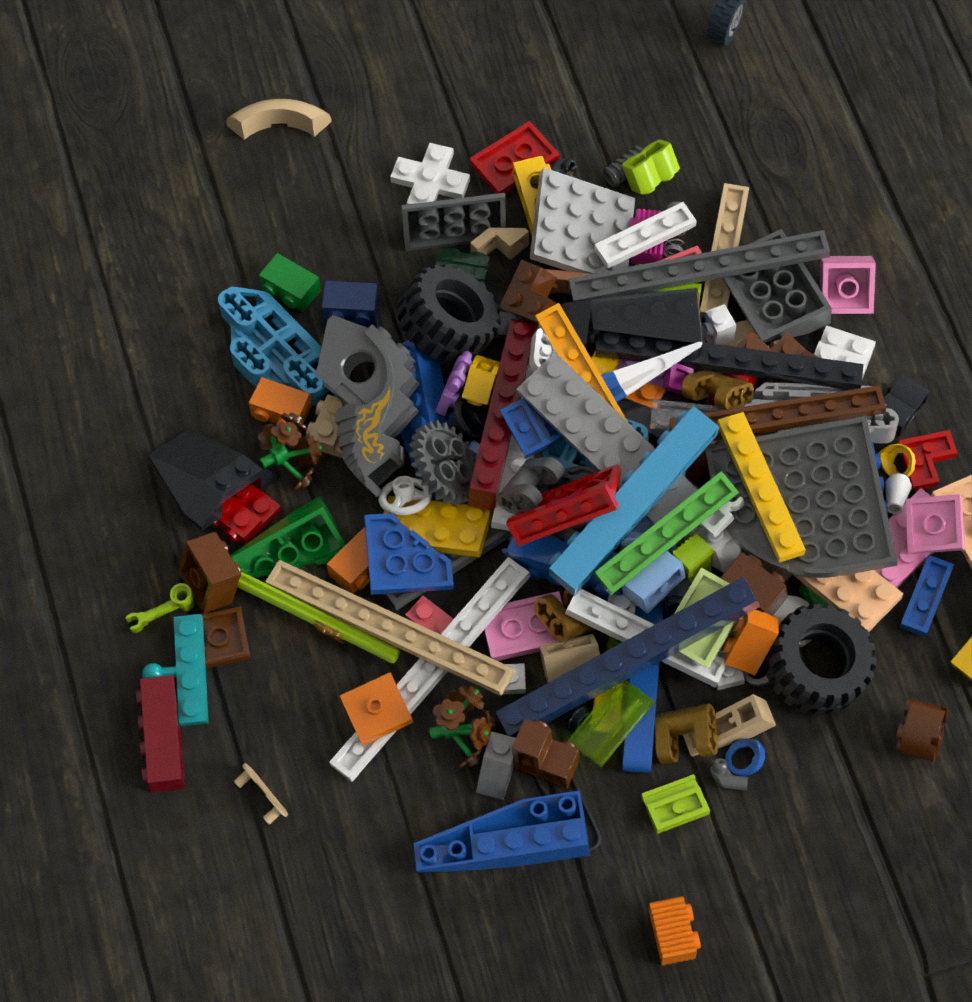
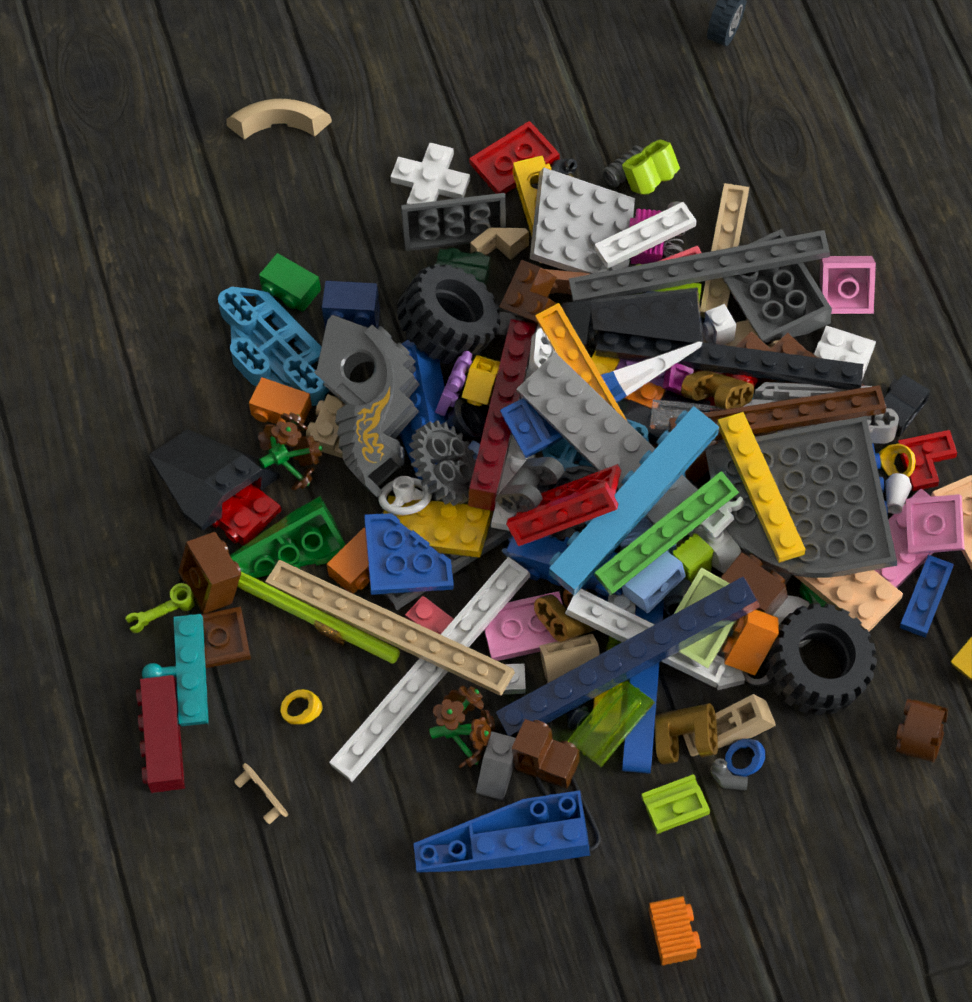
(314, 707): none -> yellow piece
(376, 709): orange plate -> none

